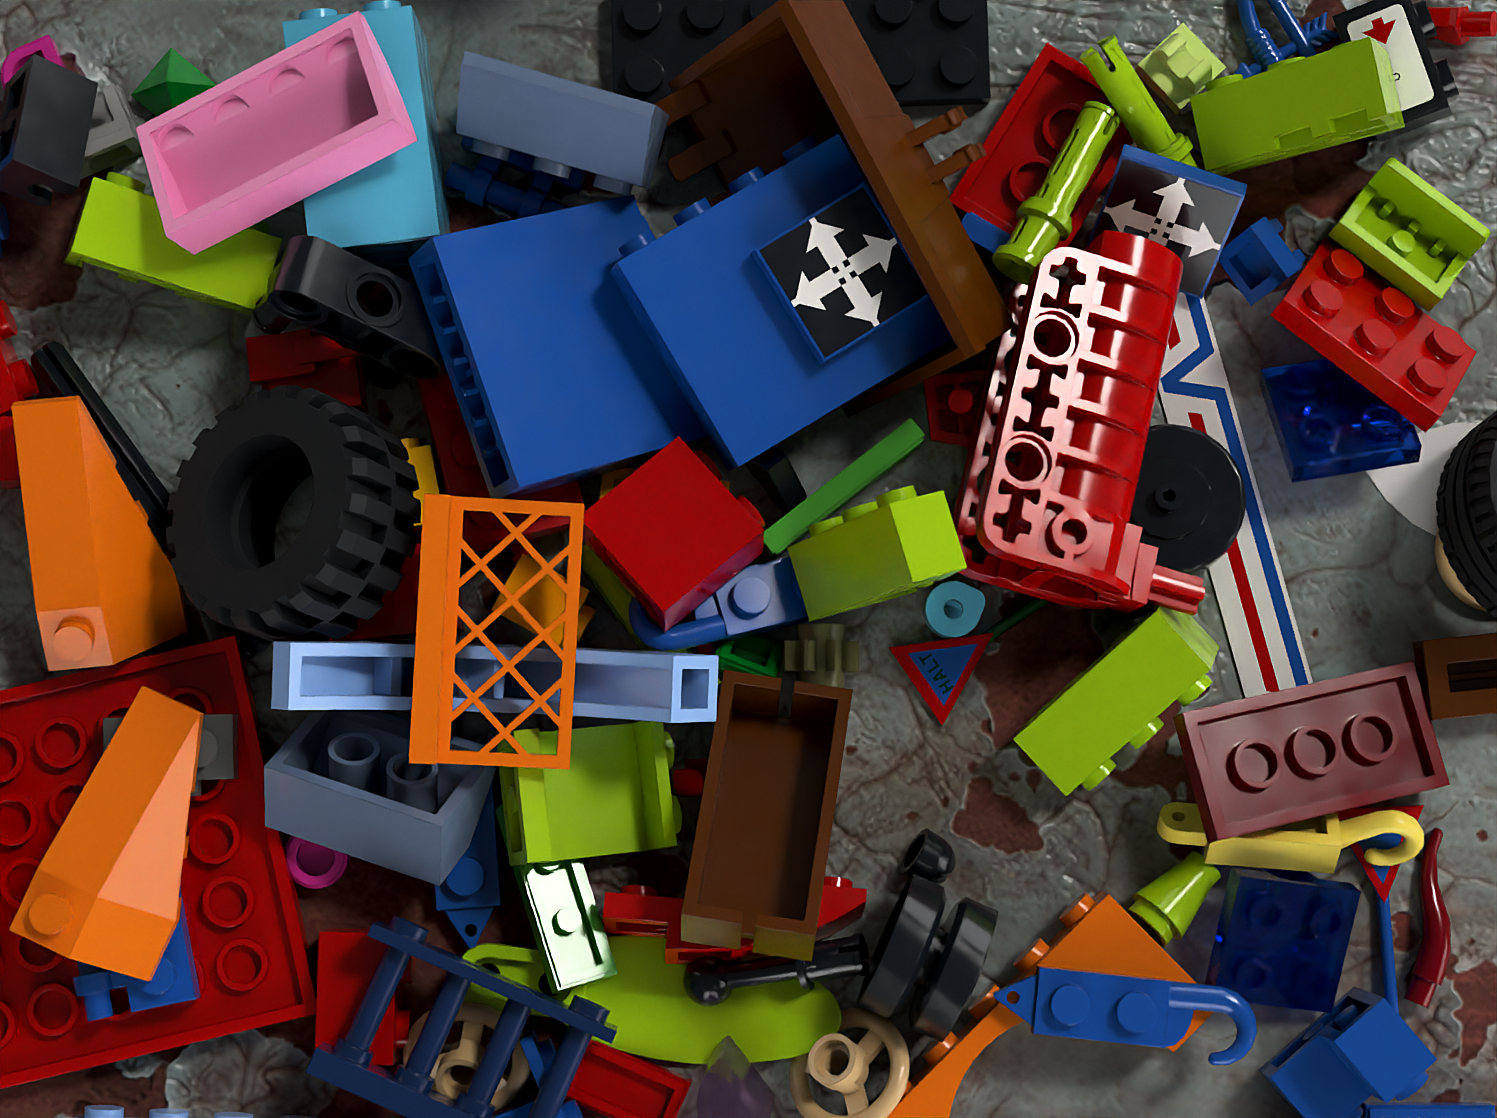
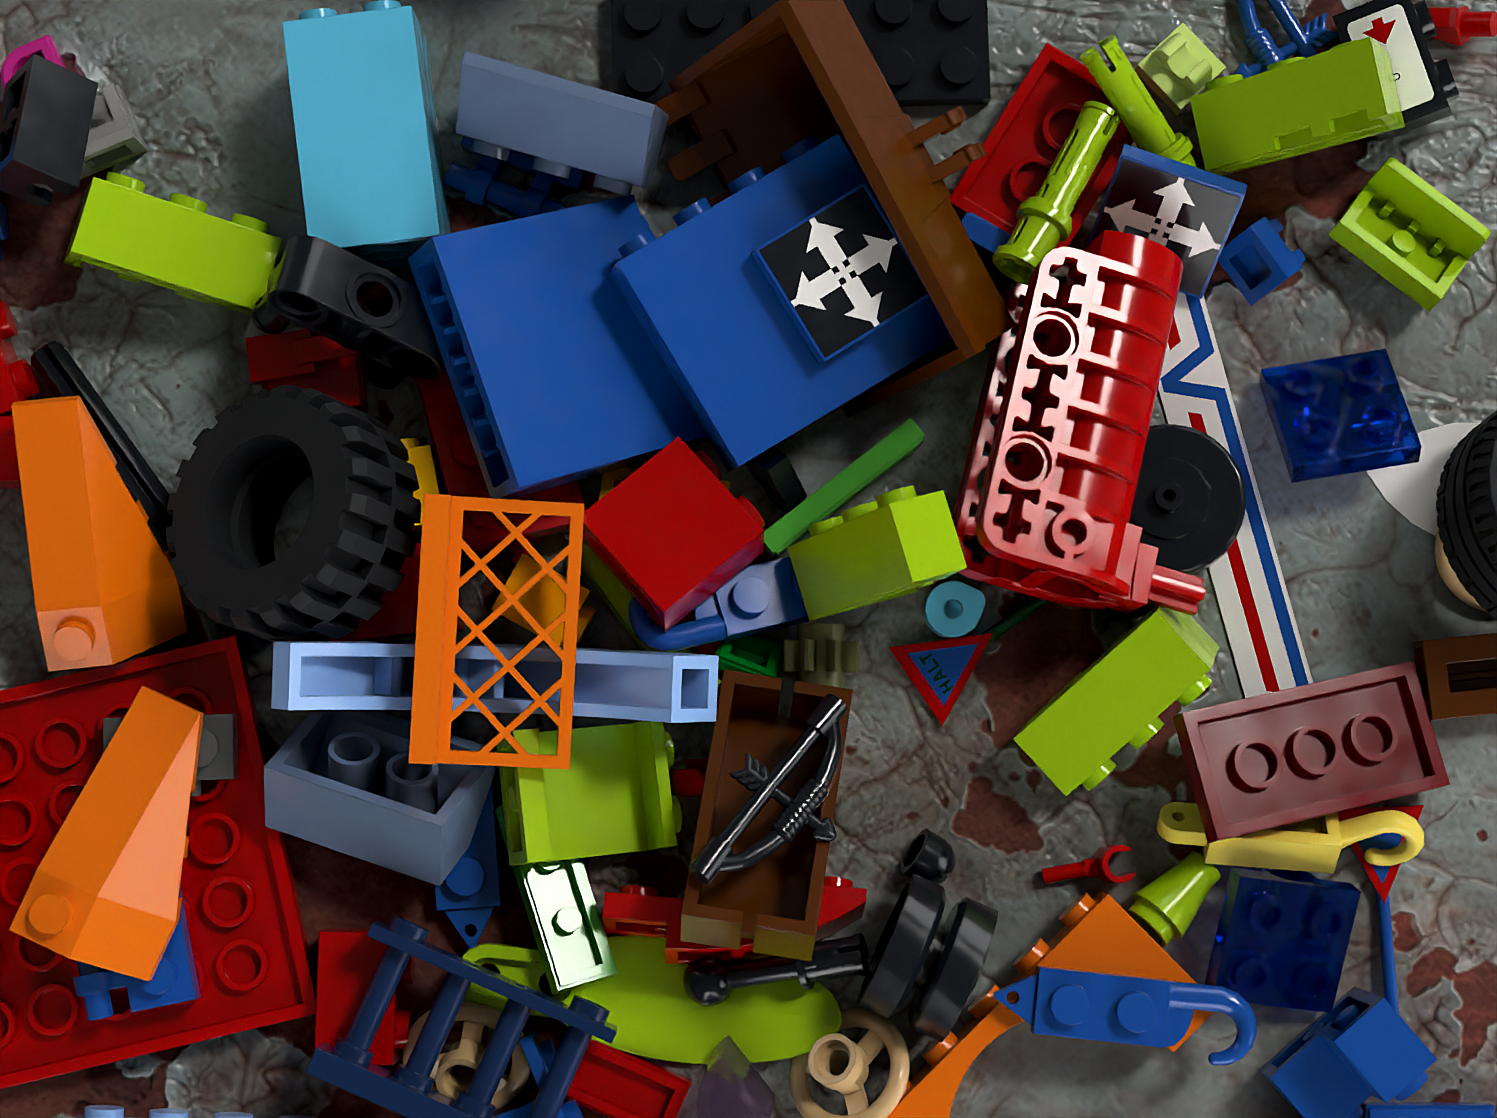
(171, 84): green slope -> none
(274, 134): bright pink slope -> none
(315, 864): dark pink tile -> none
(718, 853): none -> black piece
(953, 406): red piece -> none
(1089, 868): none -> red hand
(1375, 334): red plate -> none
(1435, 946): dark red animal -> none

